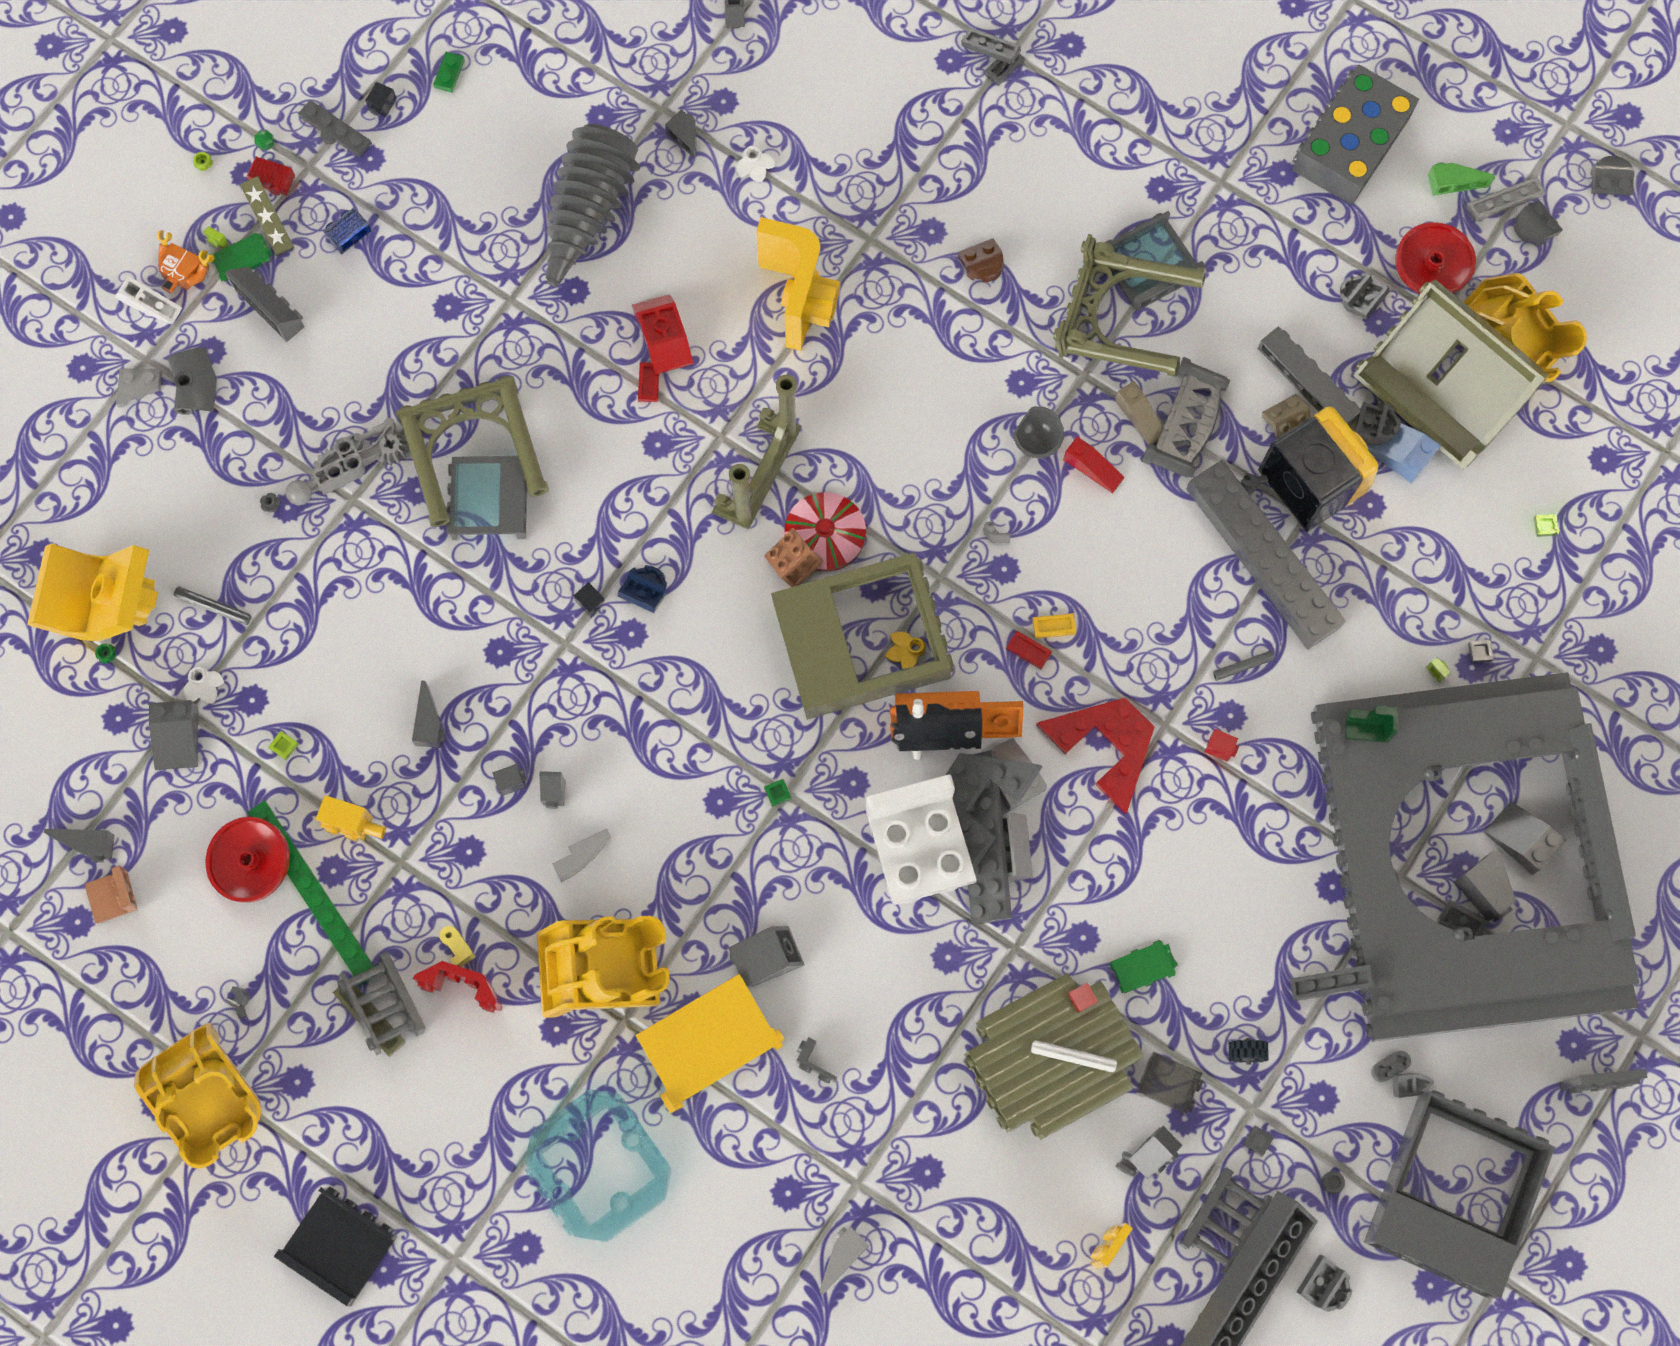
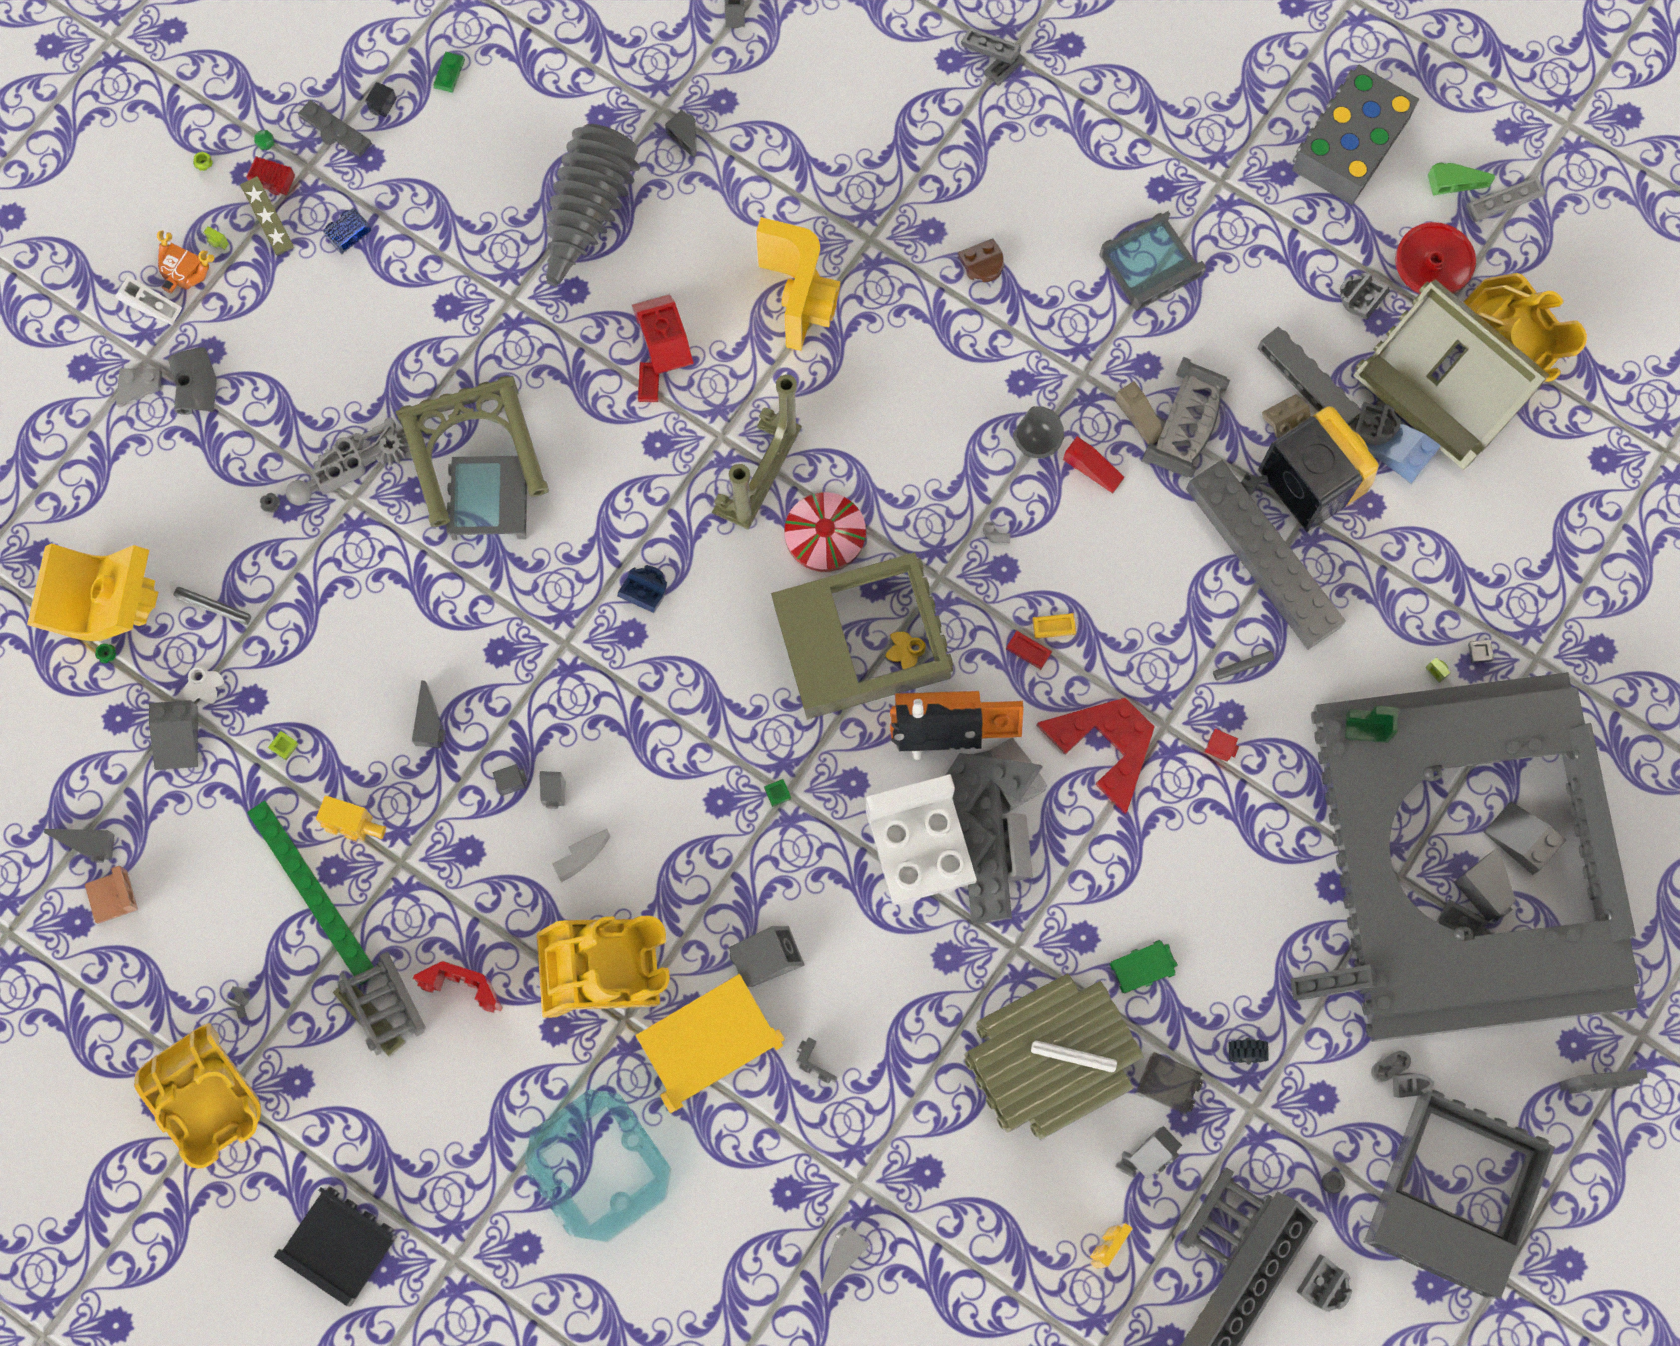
(245, 253): green piece -> none
(247, 859): red dish -> none
(266, 302): dark grey slope -> none
(458, 946): light yellow leg -> none
(588, 599): black panel -> none
(756, 166): white plate -> none
(793, 559): nougat bracket -> none
(1082, 997): tile -> none
(1101, 258): olive arch -> none
(1258, 1141): dark grey plate -> none
(1536, 224): dark grey slope -> none
(1546, 525): clear neon green plate -> none
(1612, 176): dark grey slope -> none

